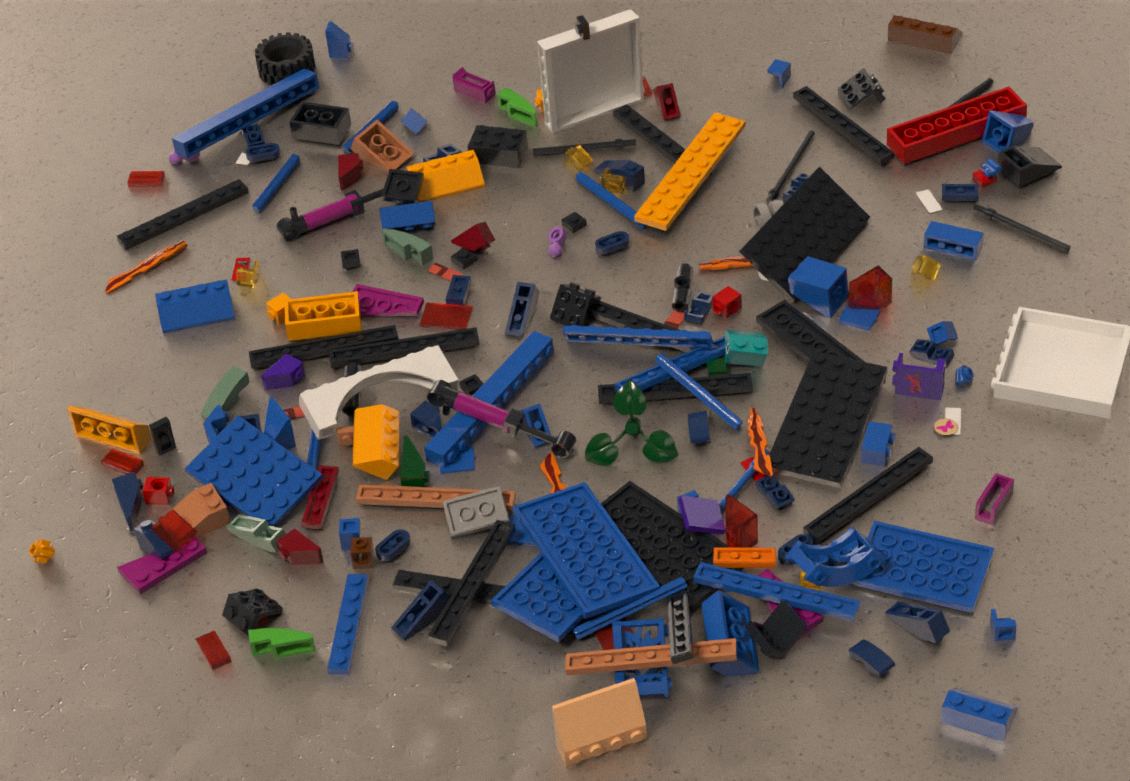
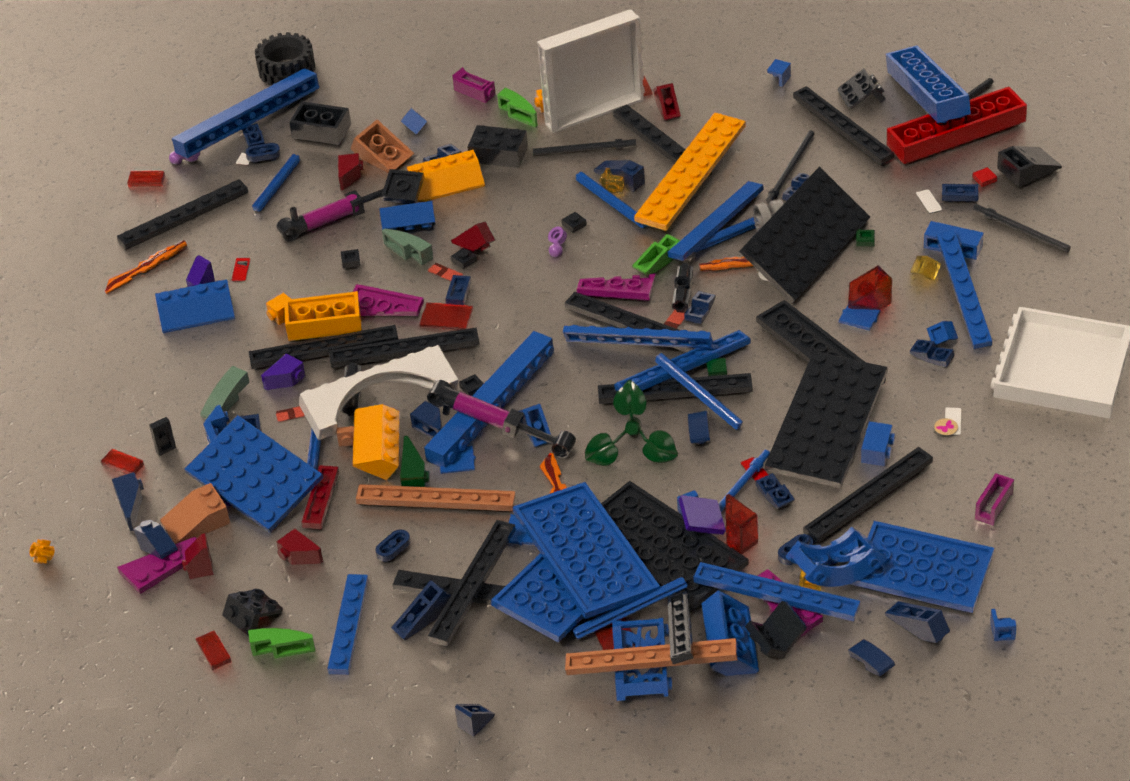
(109, 429): light orange slope -> none
(158, 490): red brick -> none
(174, 530): clear red piece -> none
(198, 559): none -> dark red slope
(200, 272): none -> dark purple slope
(248, 277): clear yellow panel -> none
(256, 532): sand green slope -> none
(279, 425): blue slope -> none
(338, 42): blue slope -> none
(347, 530): blue panel -> none
(362, 553): reddish brown brick -> none
(387, 111): blue axle -> none
(472, 717): none -> dark blue slope
(475, 511): light grey tile -> none
(522, 309): dark blue slope -> none
(573, 304): black bracket -> none
(578, 157): clear yellow bracket -> none
(582, 27): black plate -> none
(599, 722): light nougat slope -> none
(612, 242): dark blue plate -> none
(616, 287): none -> magenta wing
(656, 256): none -> bright green slope
(715, 221): none -> blue tile
(727, 302): red brick -> none
(728, 233): none -> blue axle
(745, 348): teal slope -> none
(745, 557): orange tile -> none
(758, 440): orange sword -> none
(820, 285): blue slope -> none
(865, 238): none -> dark green tile
(918, 380): dark purple panel -> none
(923, 34): reddish brown slope -> none
(928, 84): none -> blue brick
(963, 375): blue plate -> none
(964, 289): none -> blue plate
(977, 714): blue slope -> none
(990, 168): blue plate -> none
(1006, 130): blue slope -> none

